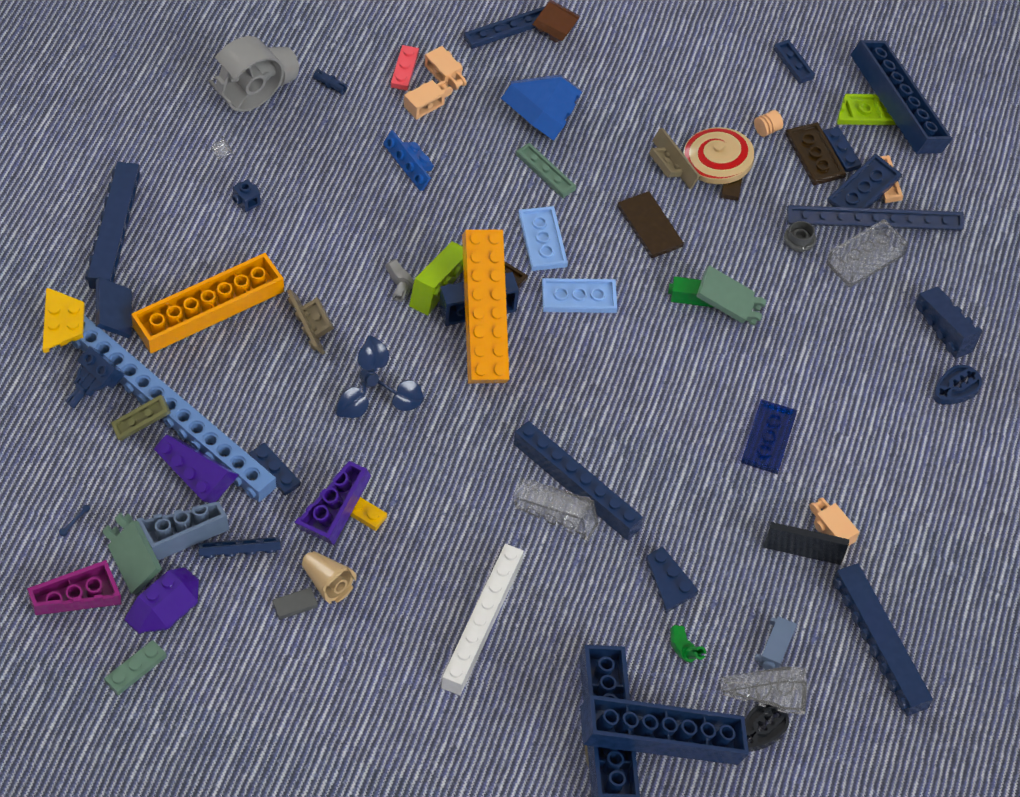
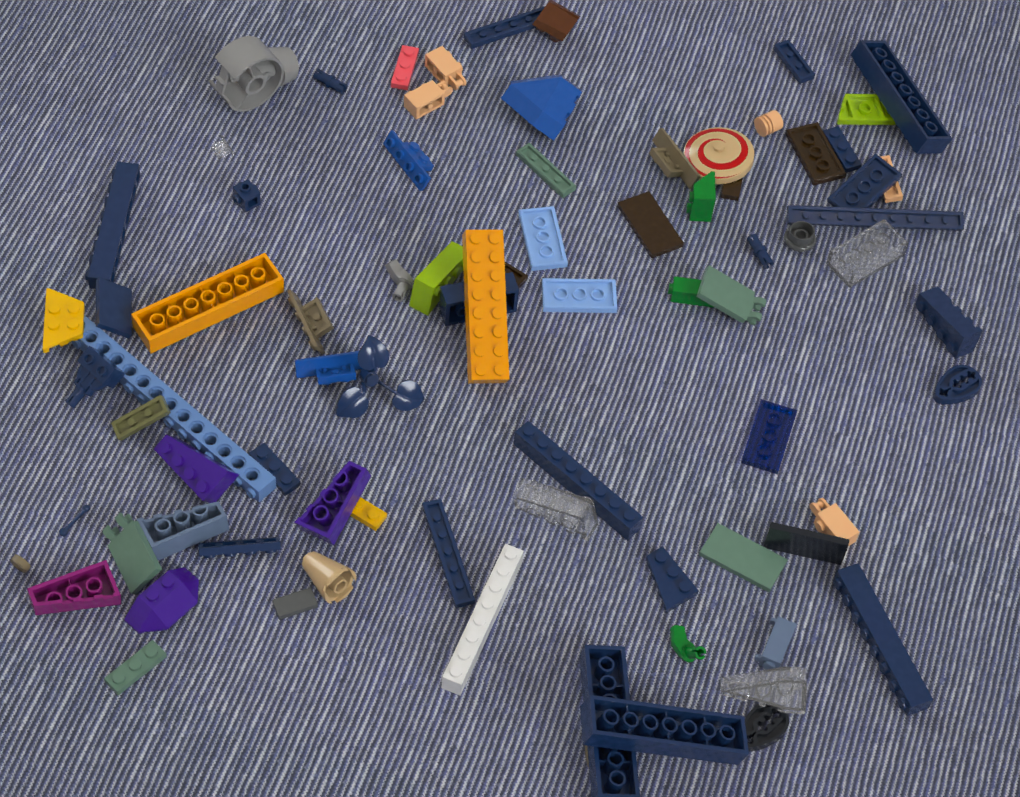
(20, 563): none -> dark tan tile
(329, 368): none -> blue bracket
(448, 553): none -> dark blue plate
(702, 199): none -> green slope
(743, 557): none -> sand green tile
(760, 251): none -> dark blue pin

